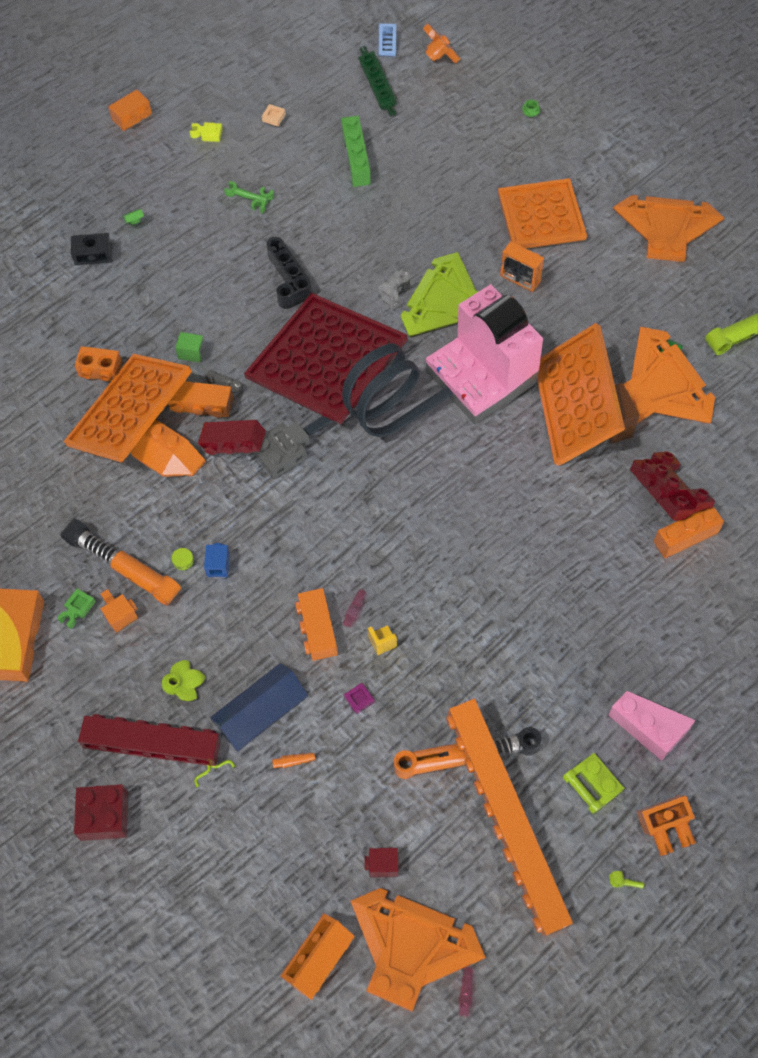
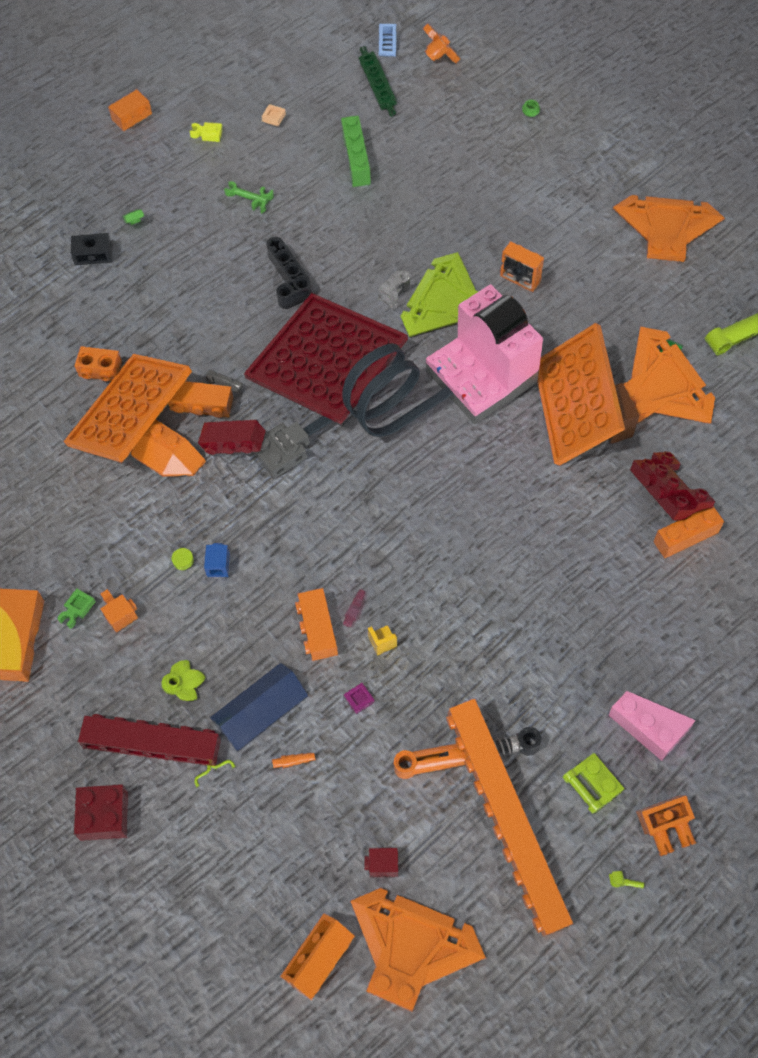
(161, 587): piece -> none
(189, 347): bright green panel -> none
(465, 997): clear pink animal -> none
(542, 213): orange plate -> none

